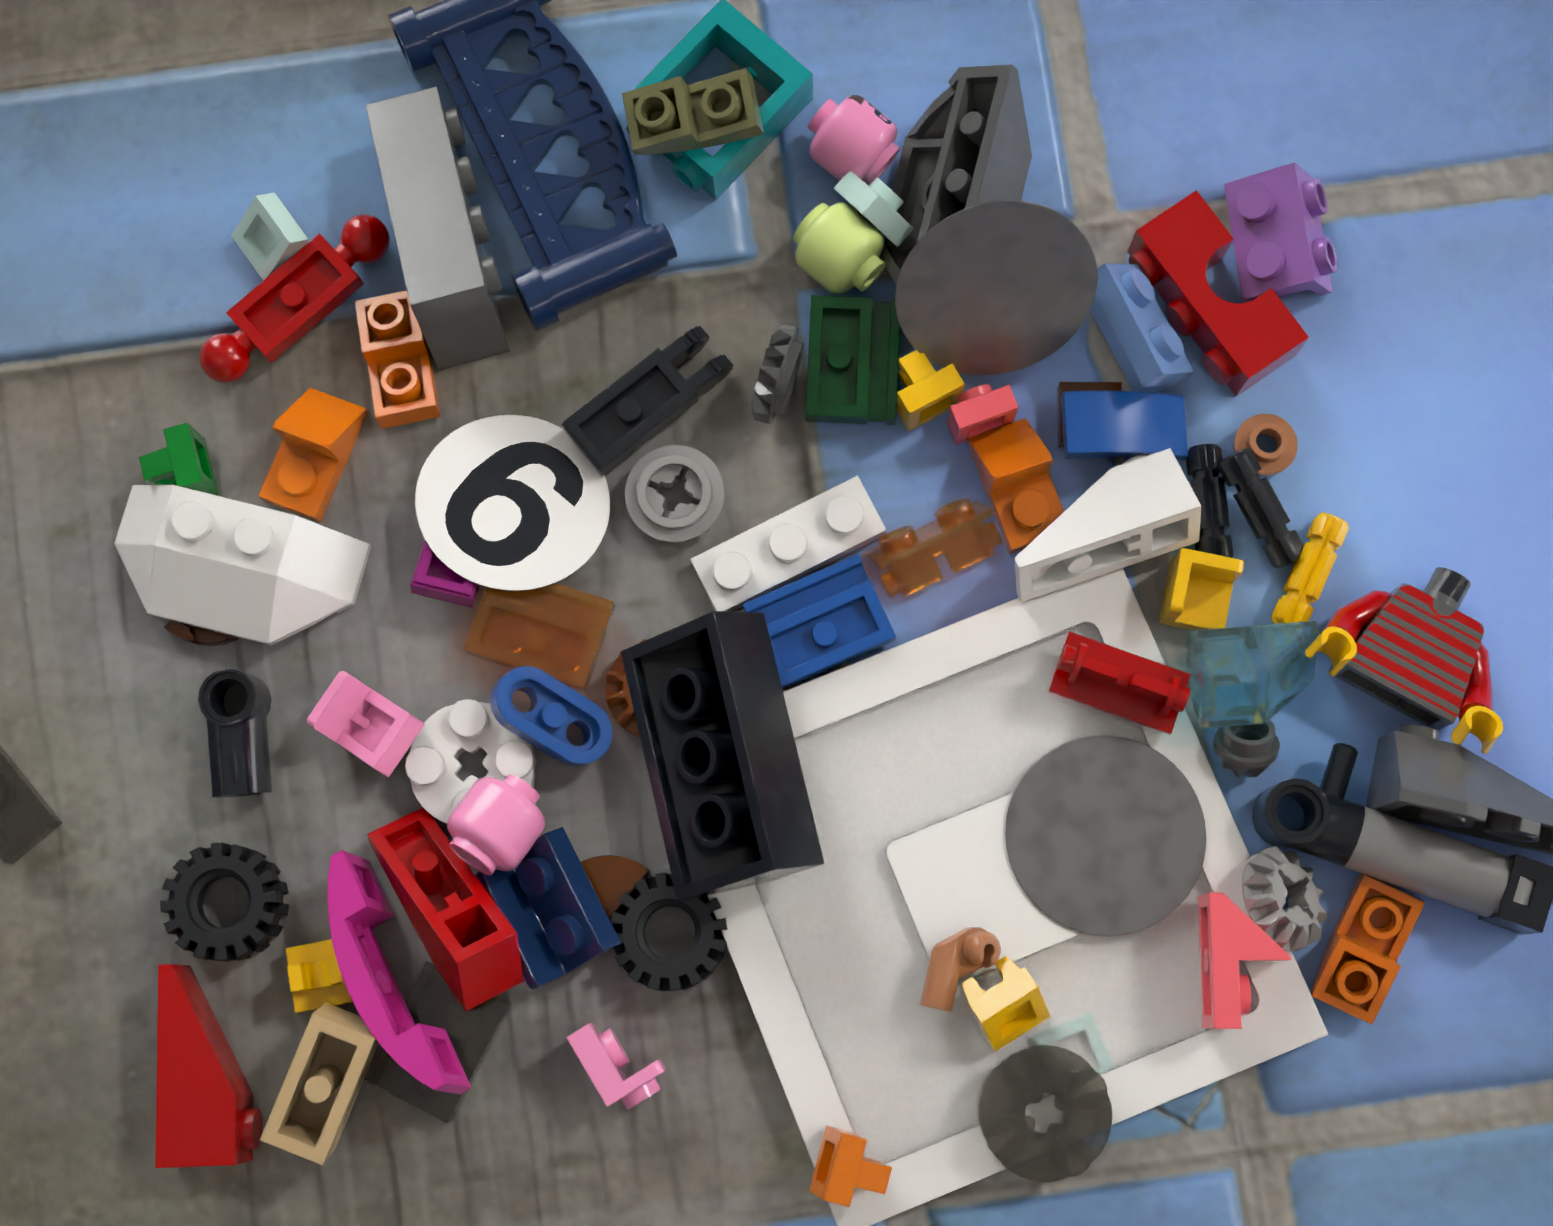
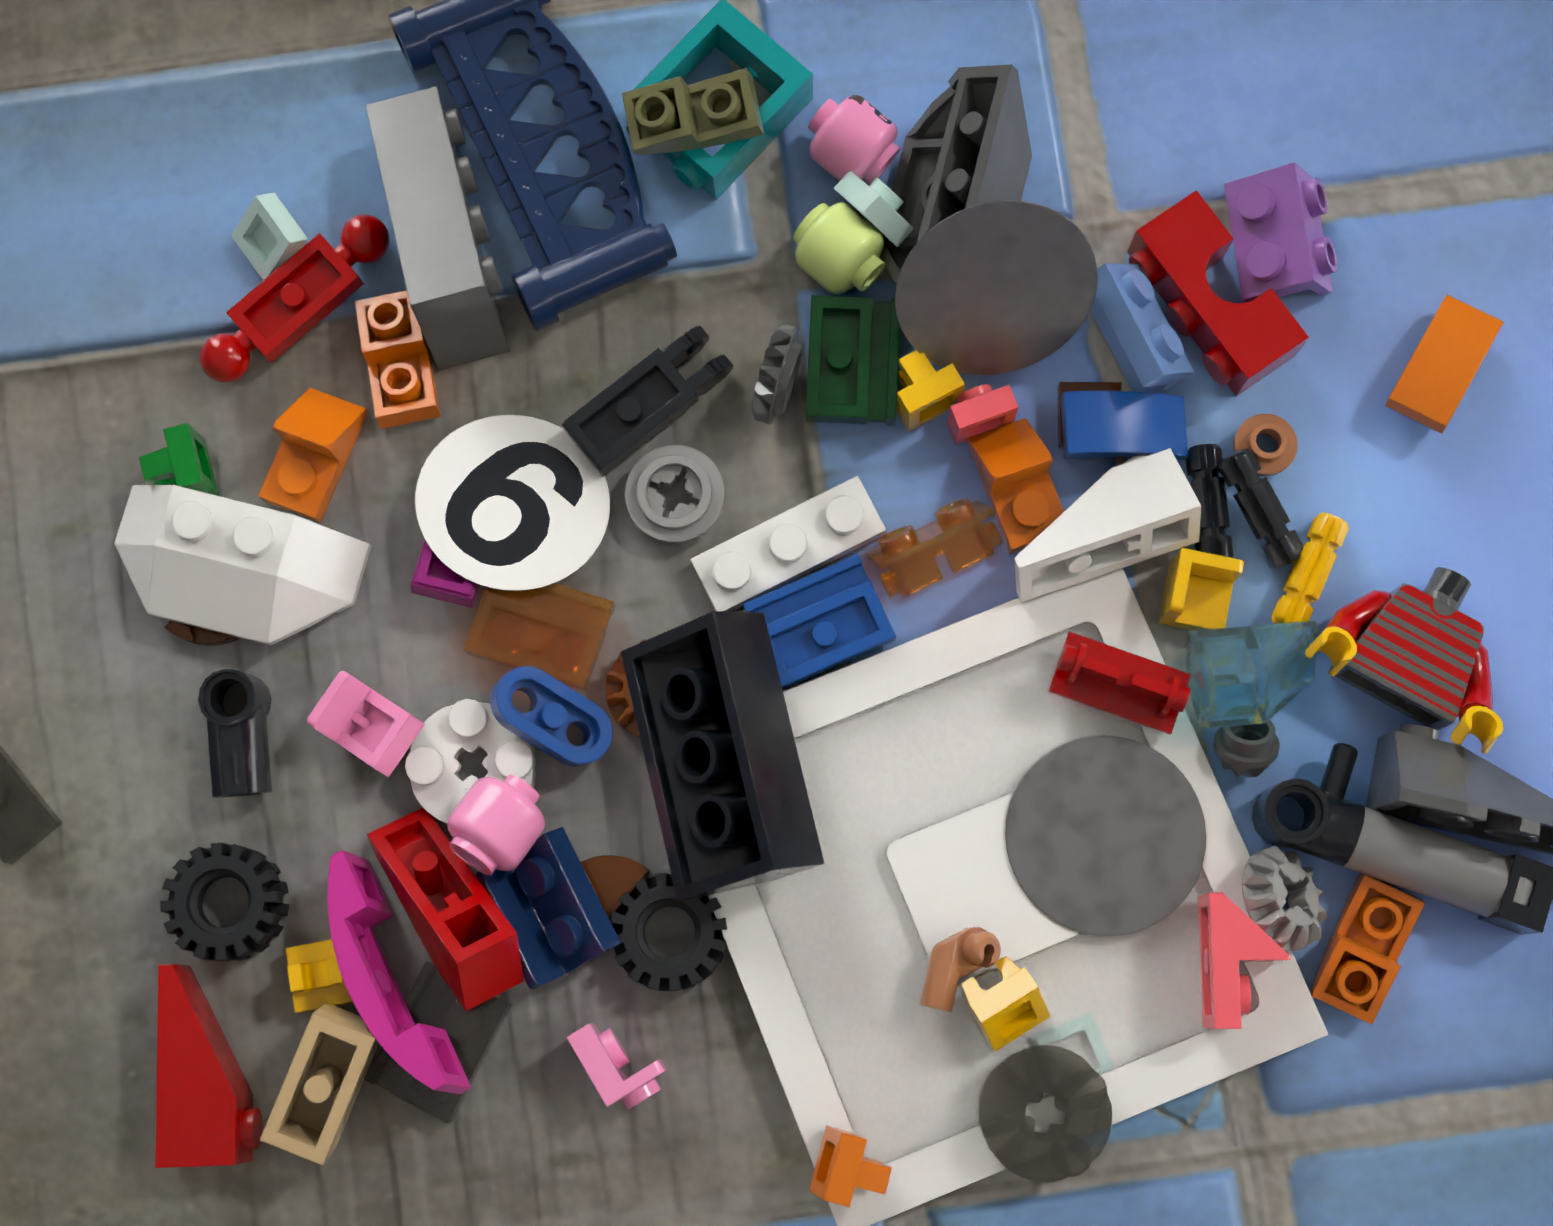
(1444, 364): none -> orange slope

